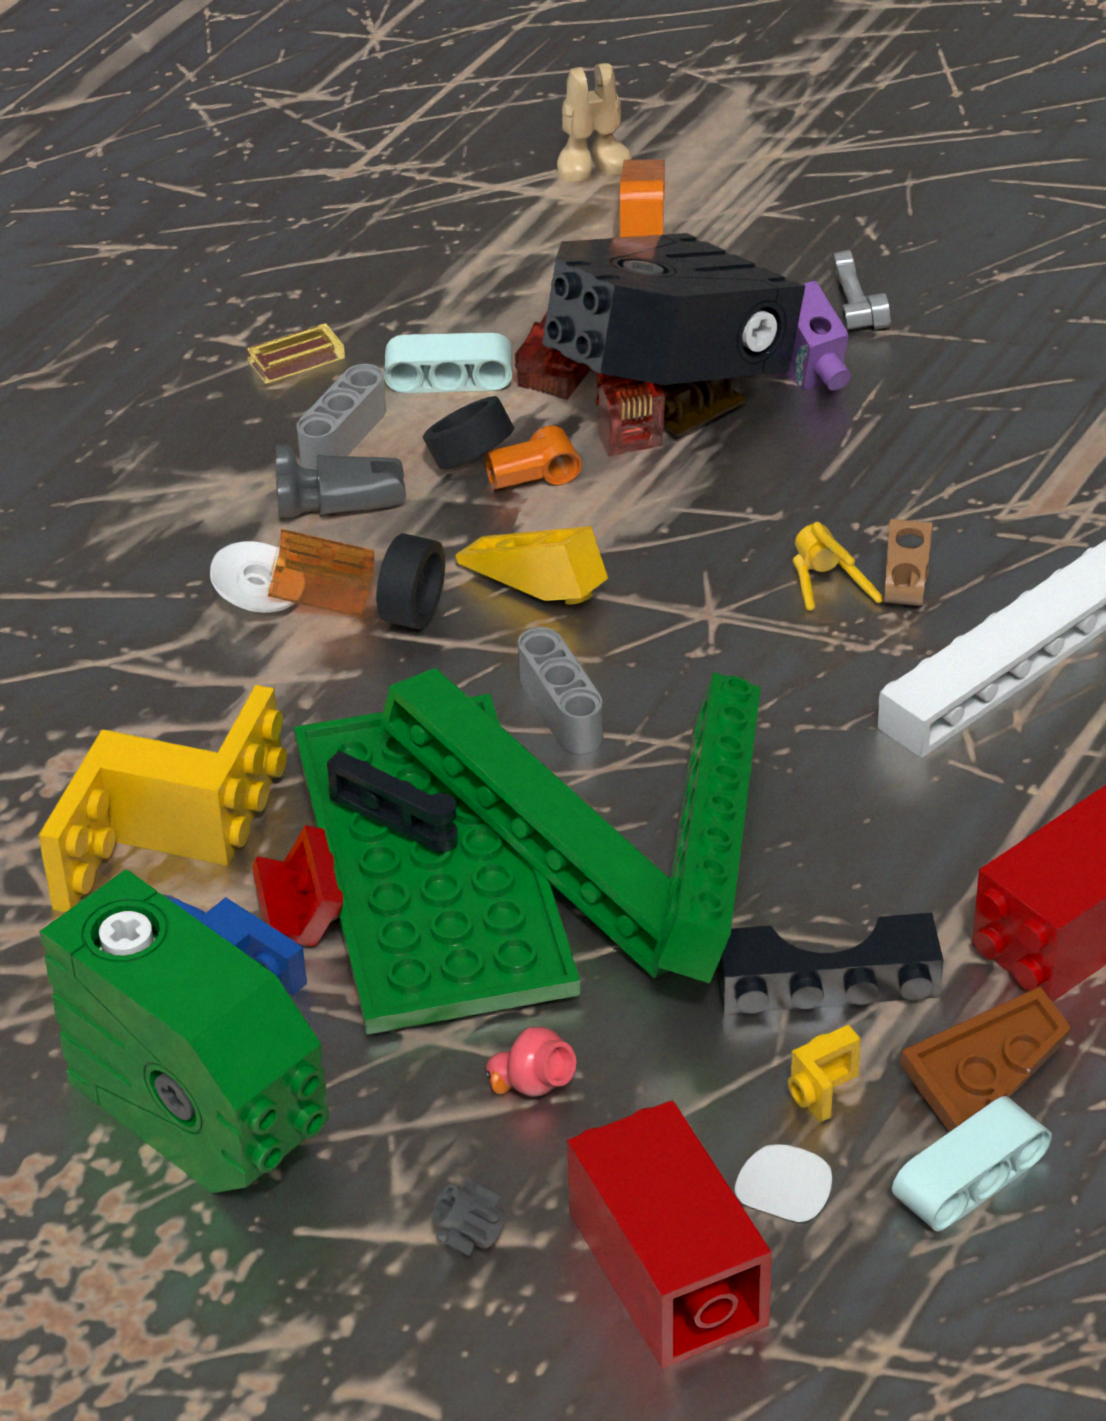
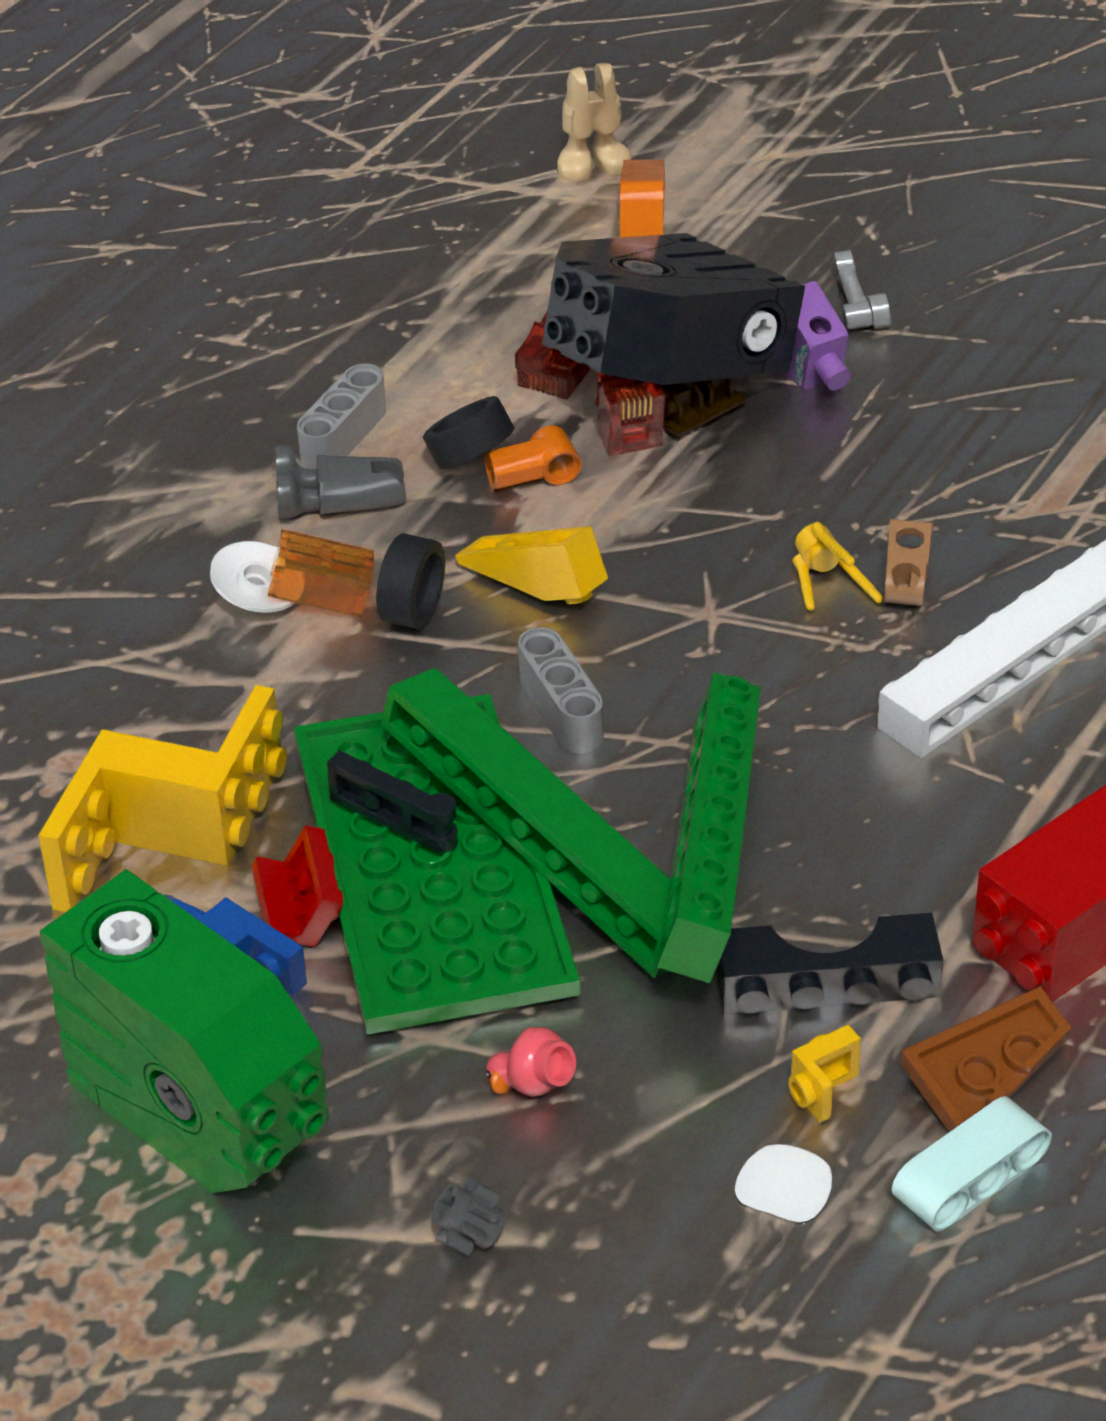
(295, 353): clear yellow tile -> none
(448, 362): light aqua beam -> none
(669, 1233): red brick -> none

